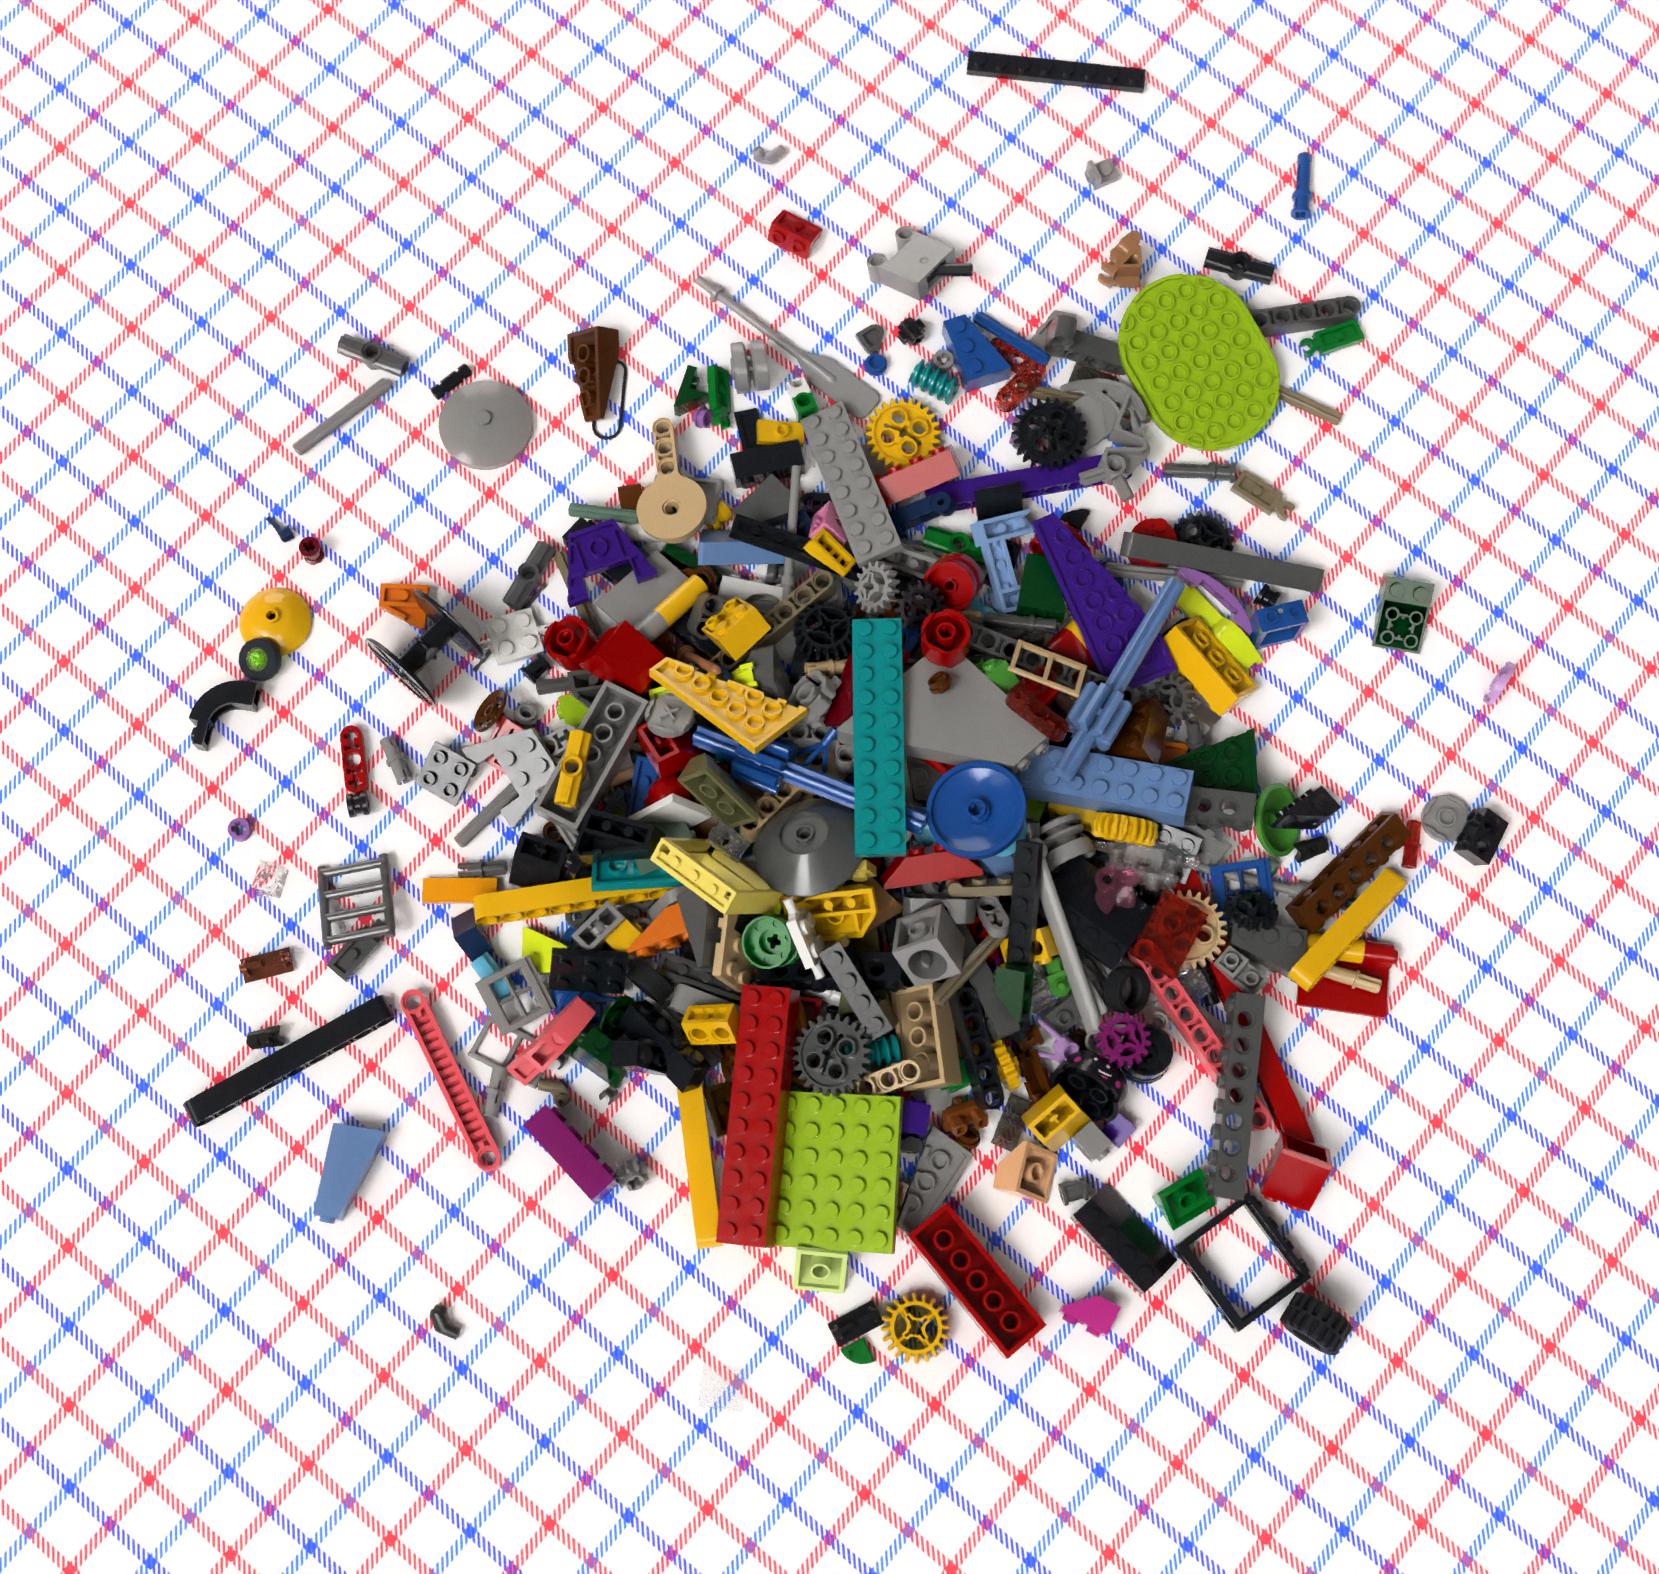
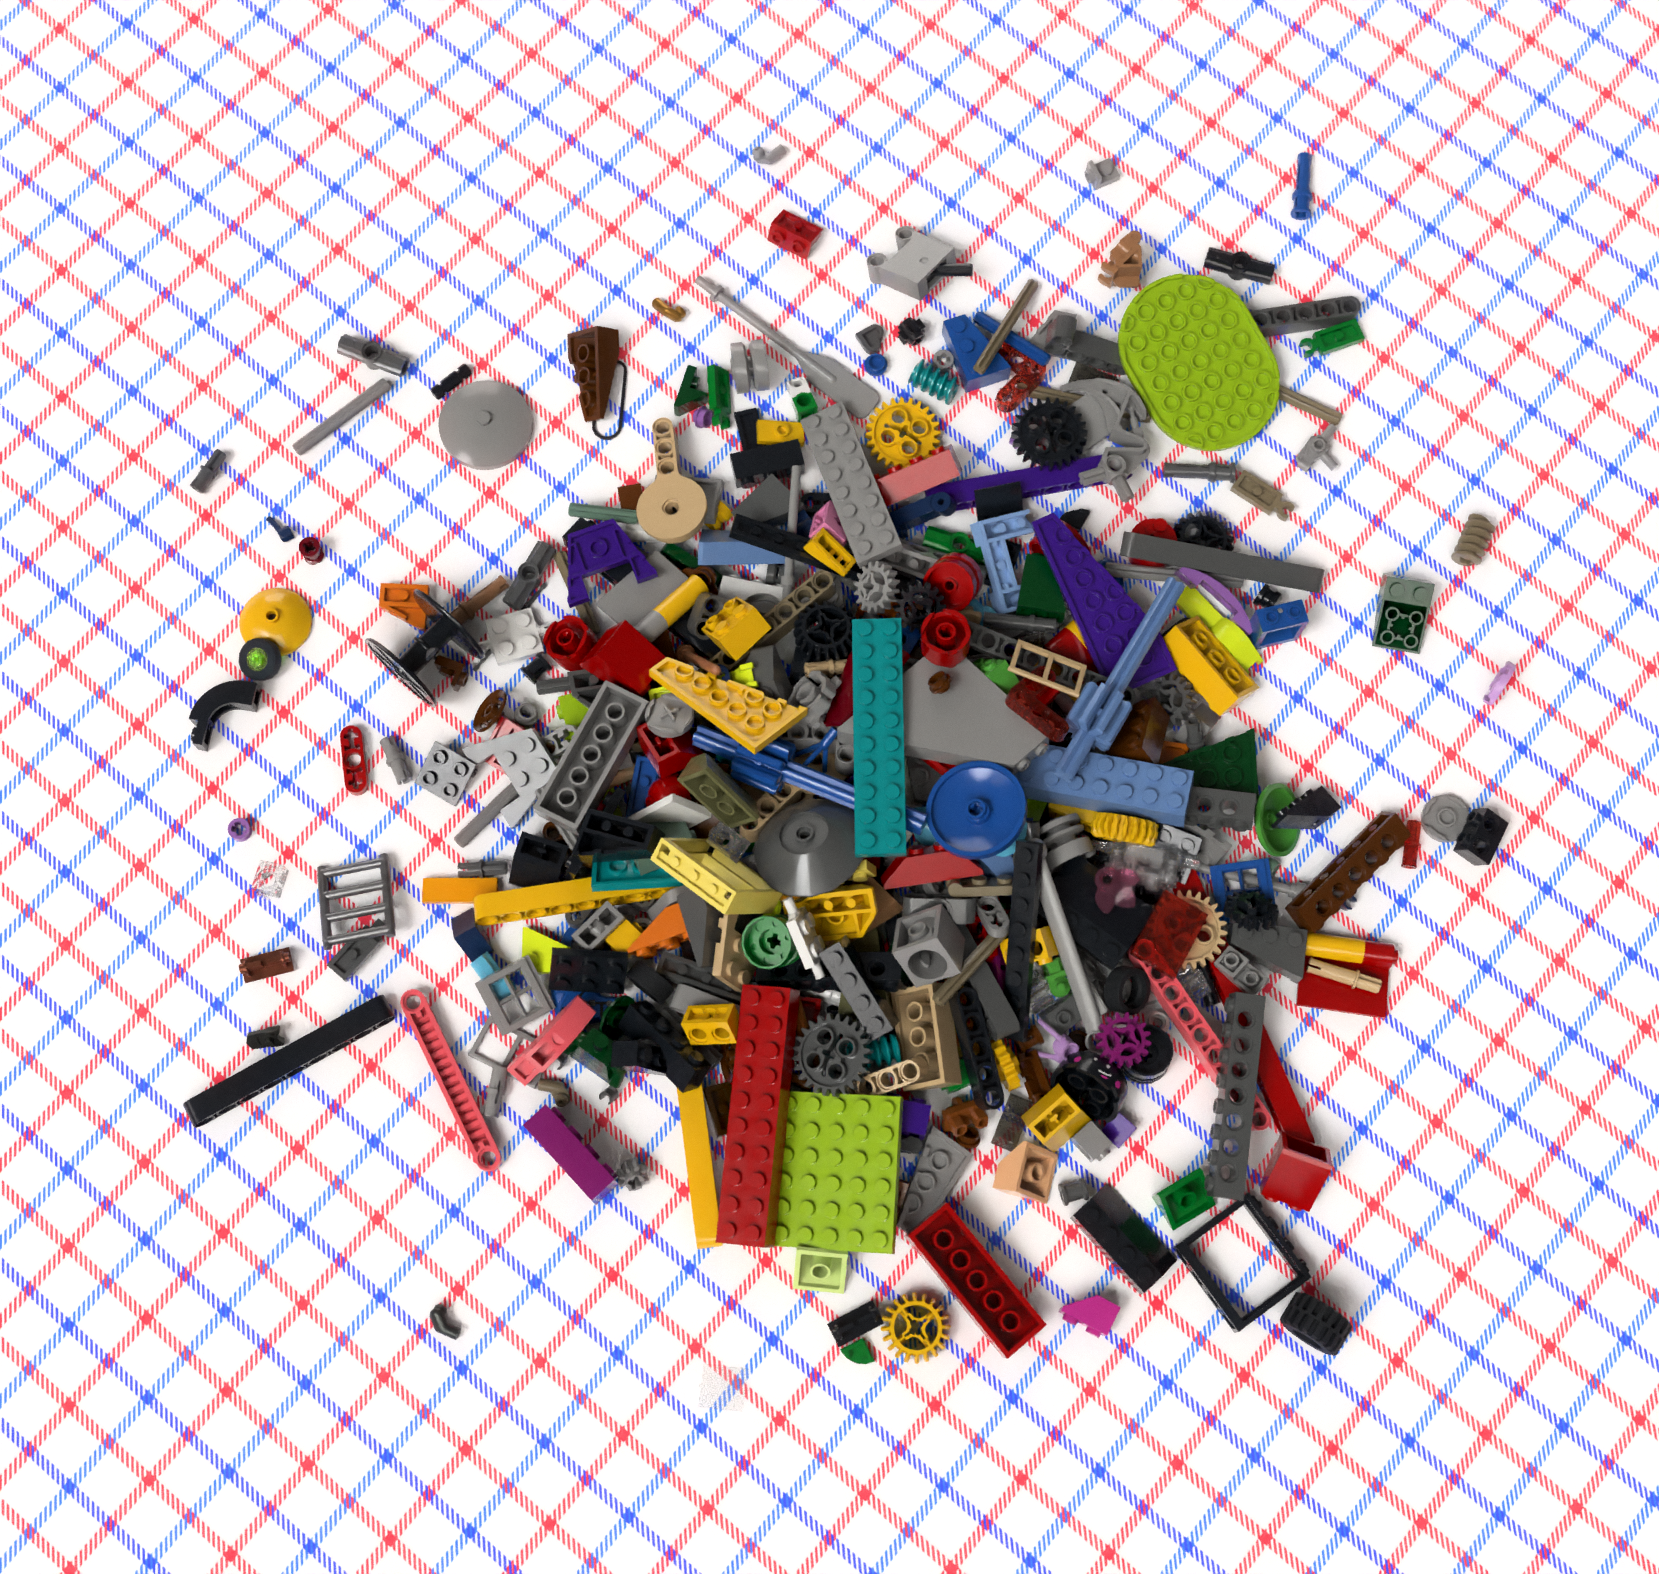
(208, 471): none -> dark grey axle
(345, 1167): medium blue slope -> none
(358, 804): black wheel -> none
(449, 668): none -> reddish brown bracket
(467, 610): none -> medium nougat pin
(570, 783): yellow piece -> none
(664, 309): none -> pearl gold arm
(1005, 326): none -> dark tan axle
(1015, 988): dark green slope -> none
(1055, 72): black plate -> none
(1310, 848): pearl dark grey piece -> none
(1316, 449): none -> light grey piece
(1347, 929): yellow beam -> none
(1473, 541): none -> dark tan piece

